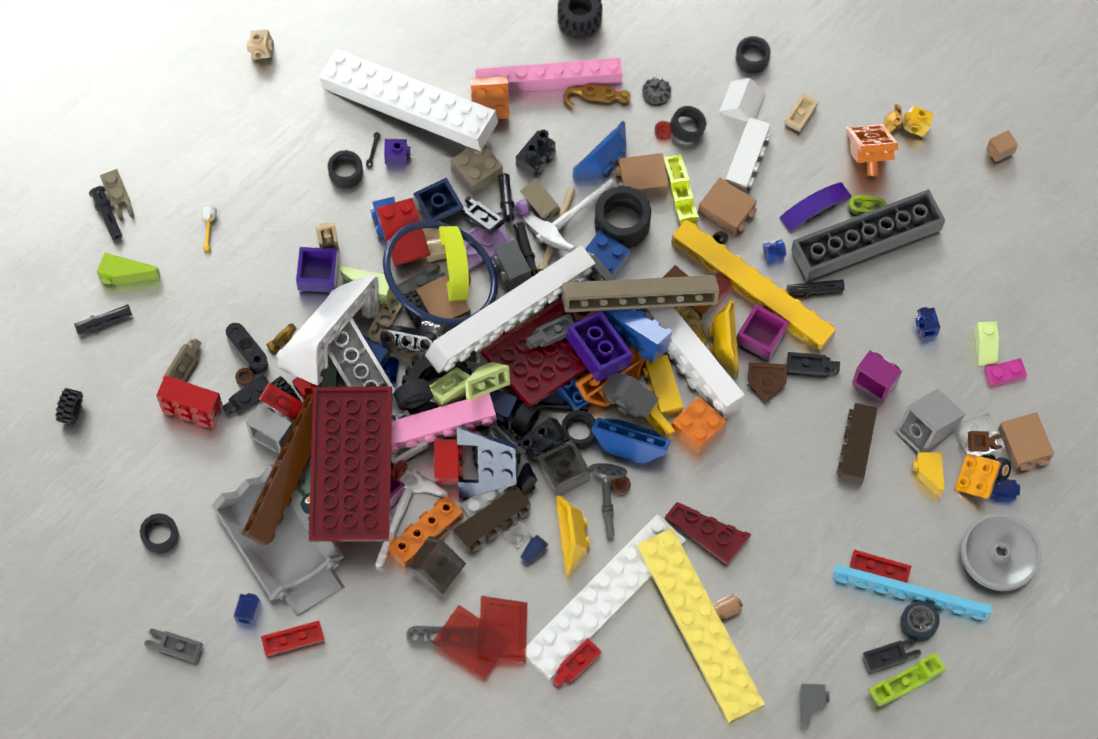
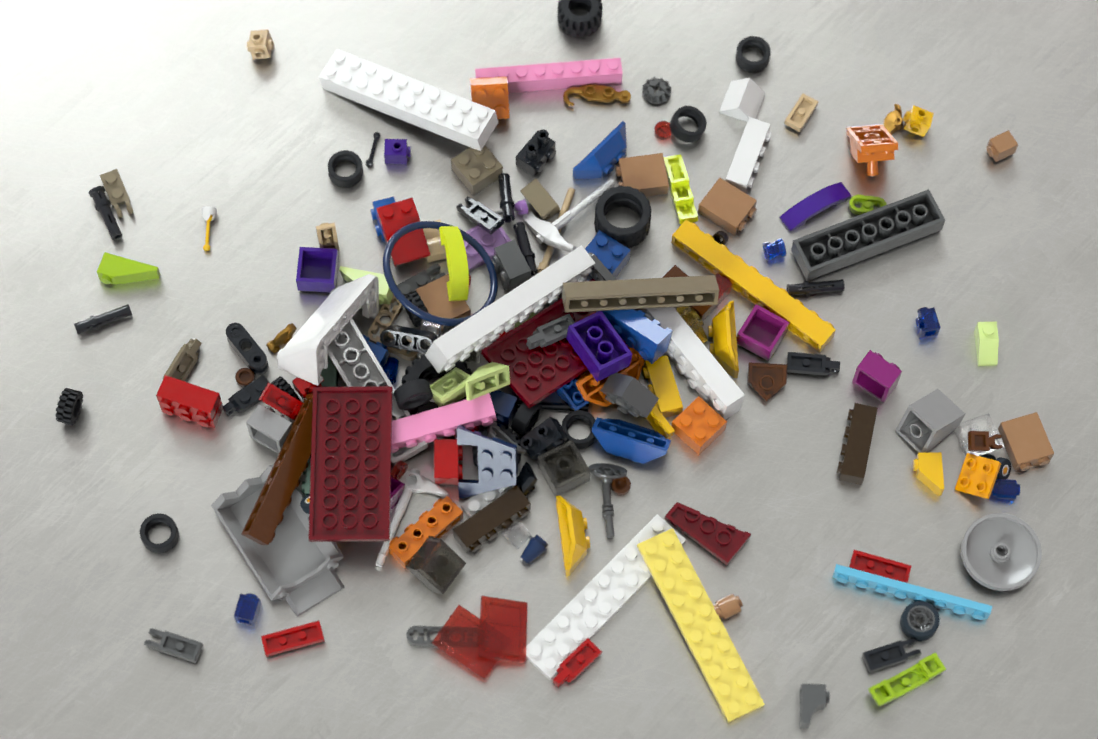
(437, 201): dark blue slope -> none
(1005, 372): dark pink plate -> none

